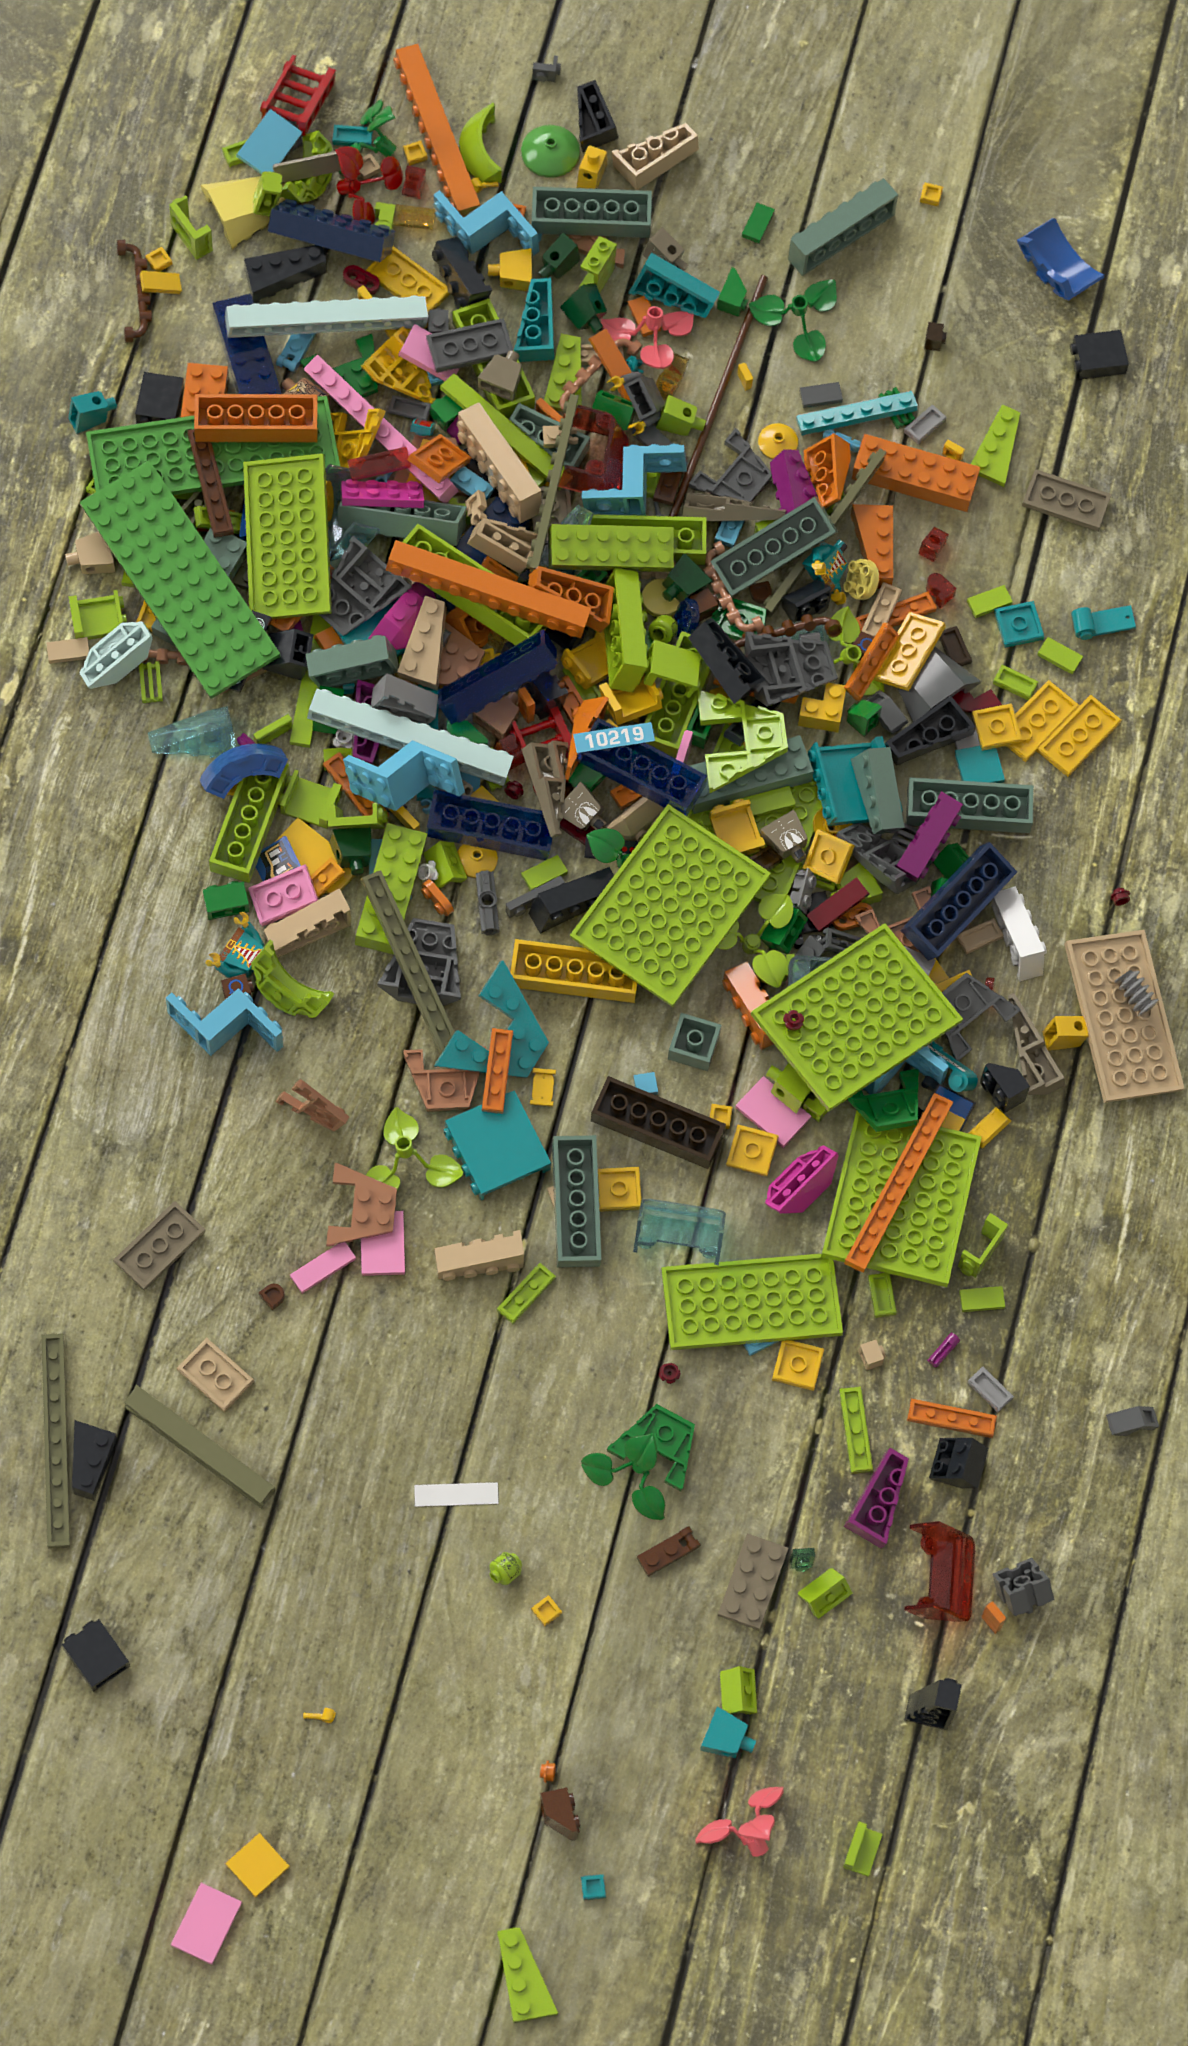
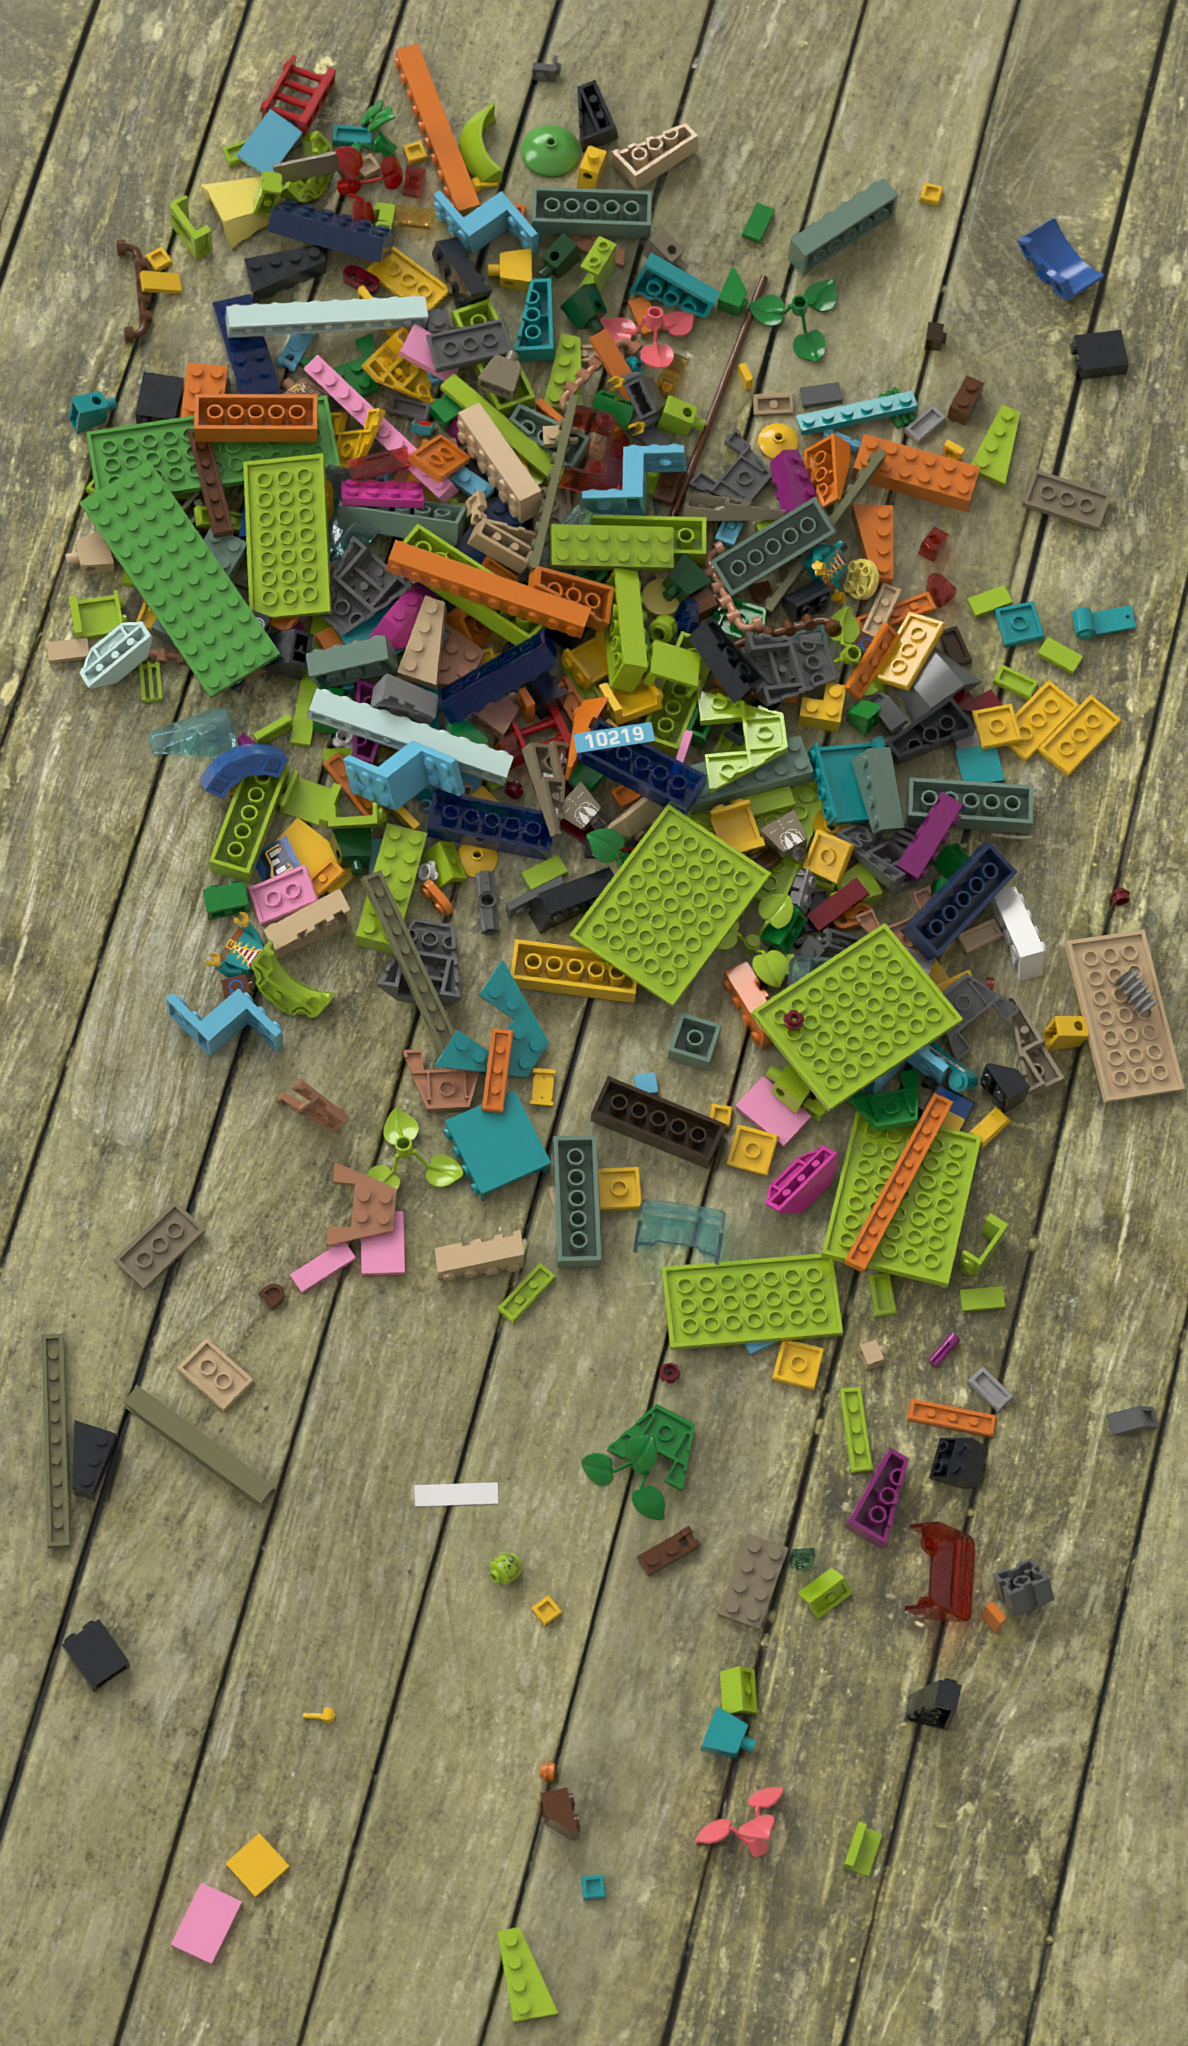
(773, 403): none -> tan slope
(965, 400): none -> reddish brown brick

